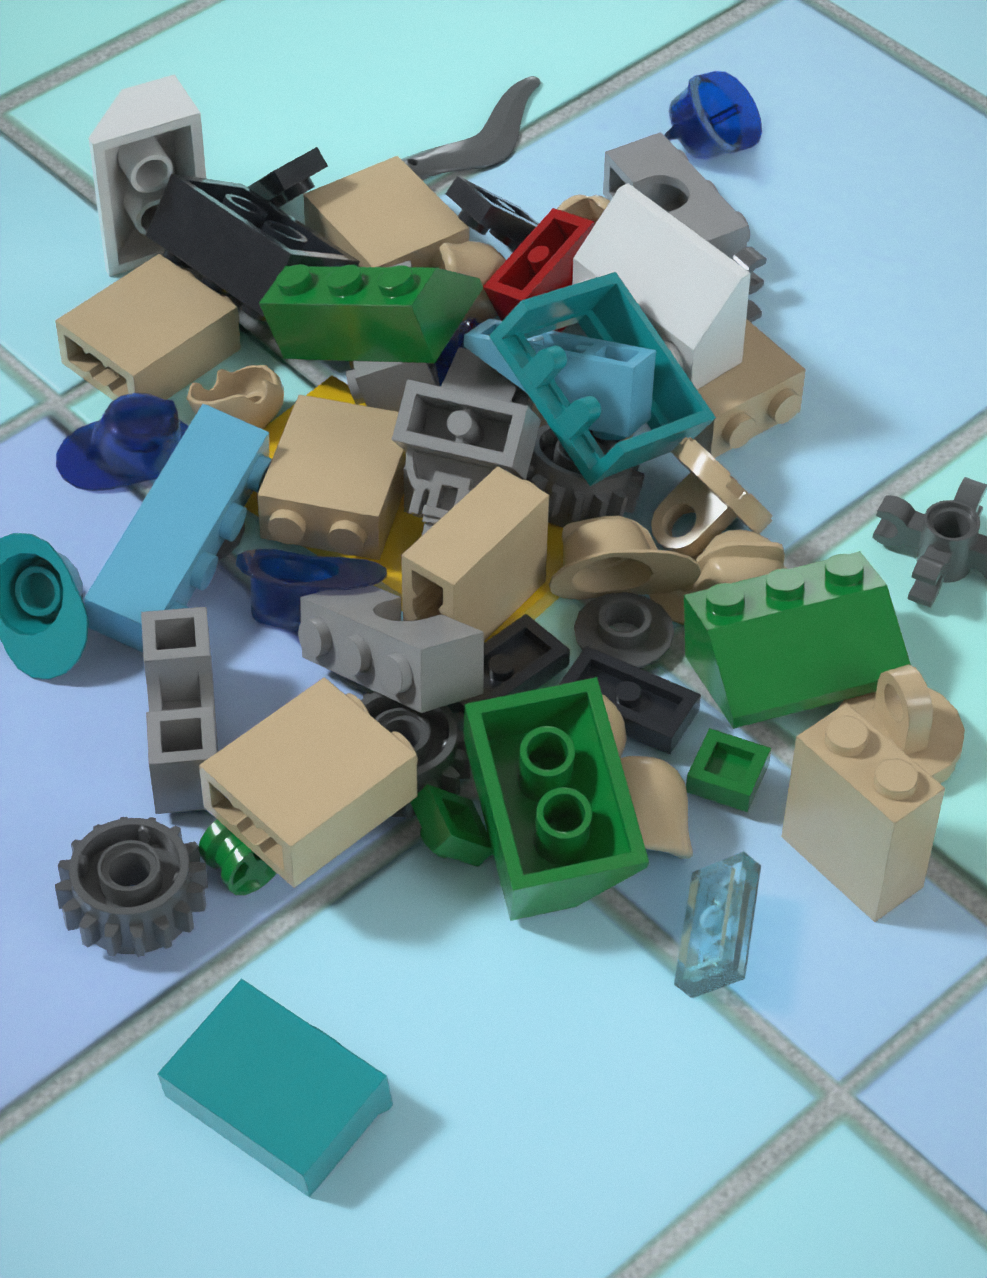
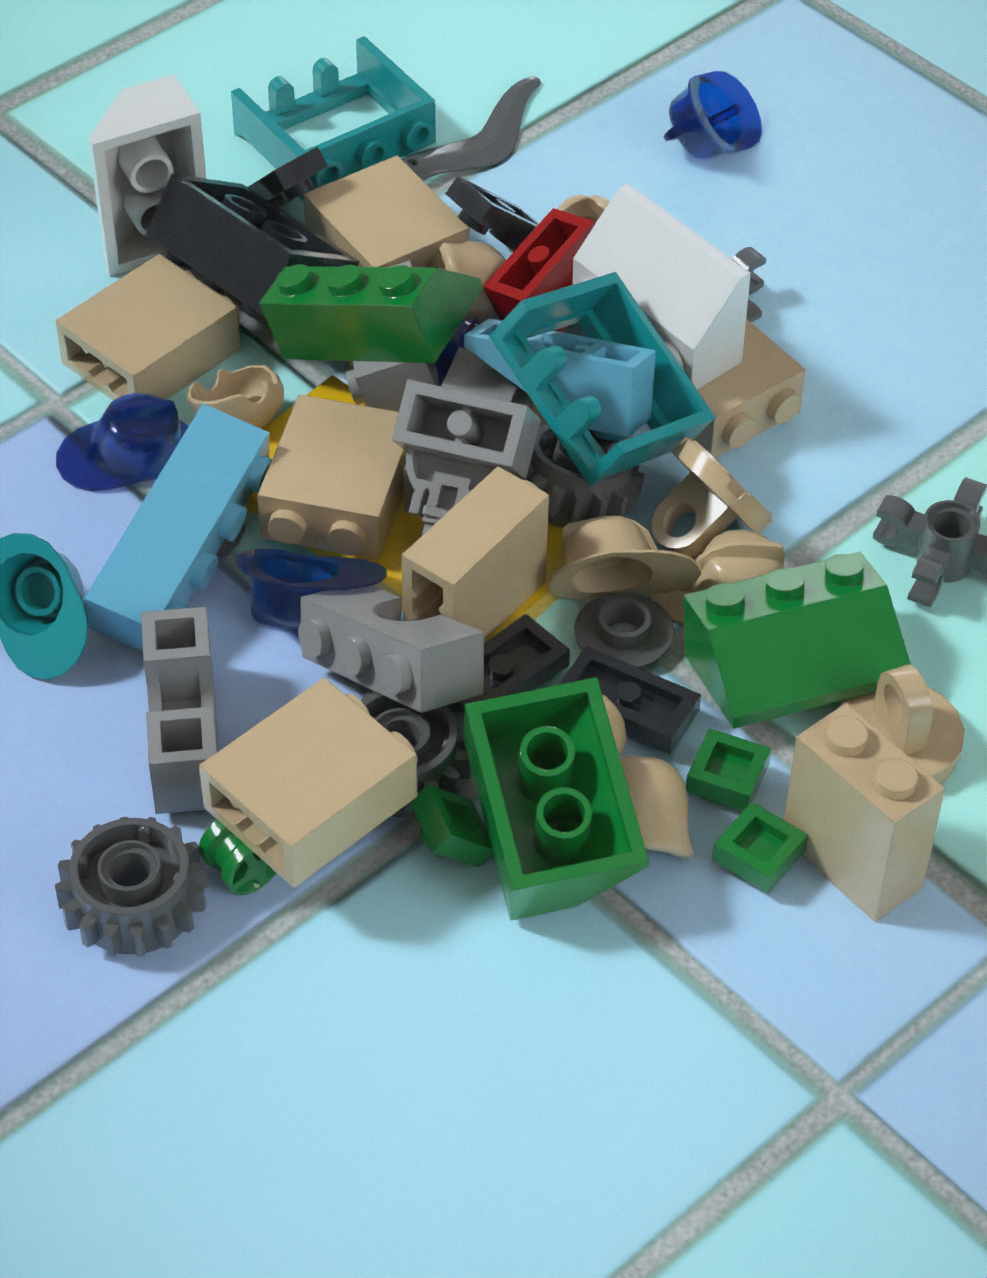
(275, 1086): teal container -> none
(401, 132): none -> teal window
(676, 186): light grey arch -> none
(718, 925): clear light blue plate -> none
(759, 847): none -> green plate

